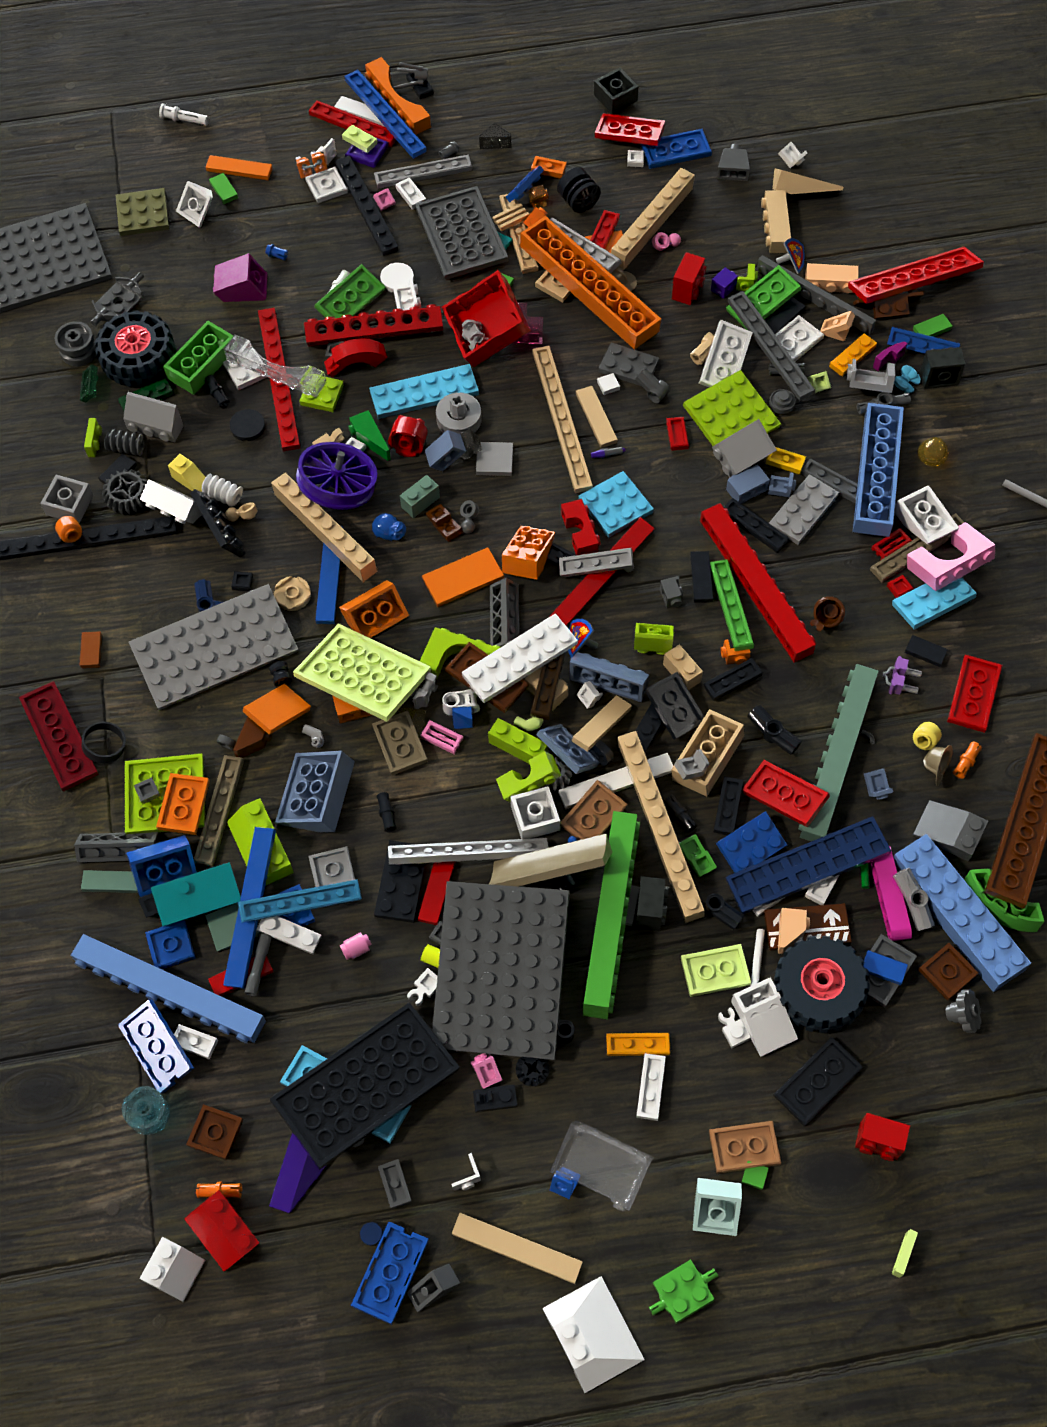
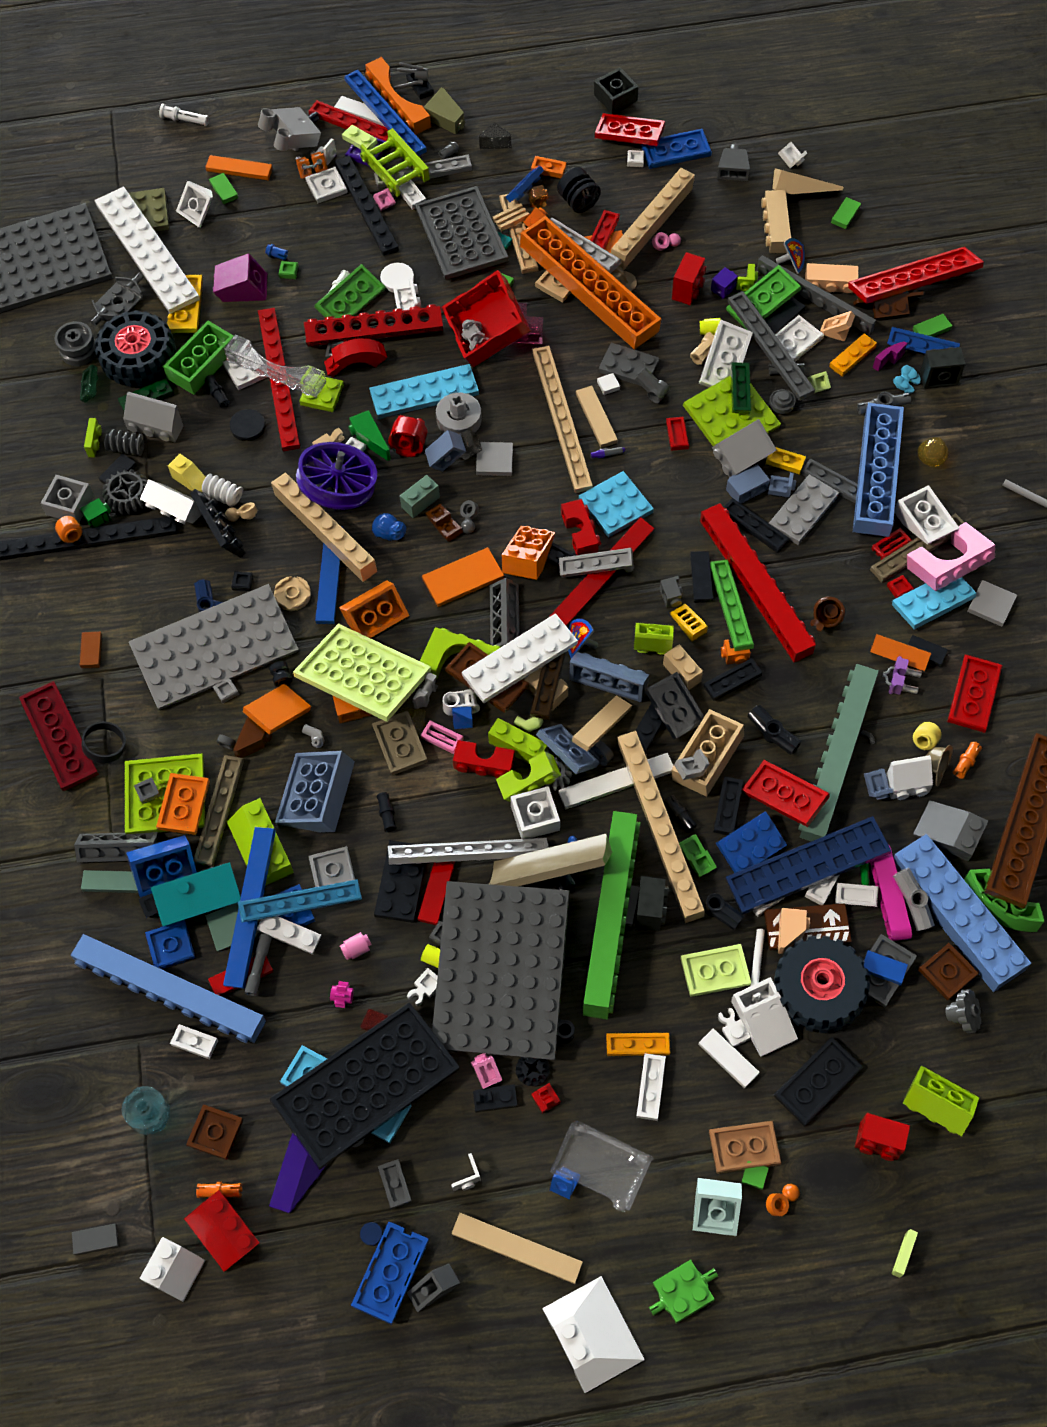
(95, 1239): none -> dark grey tile
(96, 513): none -> green brick
(147, 250): none -> white plate
(155, 1046): piece -> none
(187, 318): none -> yellow wing
(225, 690): none -> light grey tile
(288, 270): none -> bright green tile
(292, 127): none -> light grey piece
(341, 994): none -> dark pink gear
(371, 1019): none -> clear red tile
(402, 150): none -> lime fence
(445, 112): none -> olive slope
(498, 764): none -> red arch
(545, 1098): none -> red tile
(589, 695): white tile -> none
(593, 812): medium nougat tile -> none
(697, 621): none -> yellow slope
(709, 325): none -> neon yellow brick
(729, 1058): none -> white tile
(740, 388): none -> dark green plate
(789, 1193): none -> orange plate
(846, 213): none -> bright green tile
(856, 894): none -> white tile
(871, 379): light grey panel -> none
(892, 649): none -> orange tile
(910, 777): none -> white slope
(941, 1101): none -> lime slope
(992, 603): none -> light grey tile

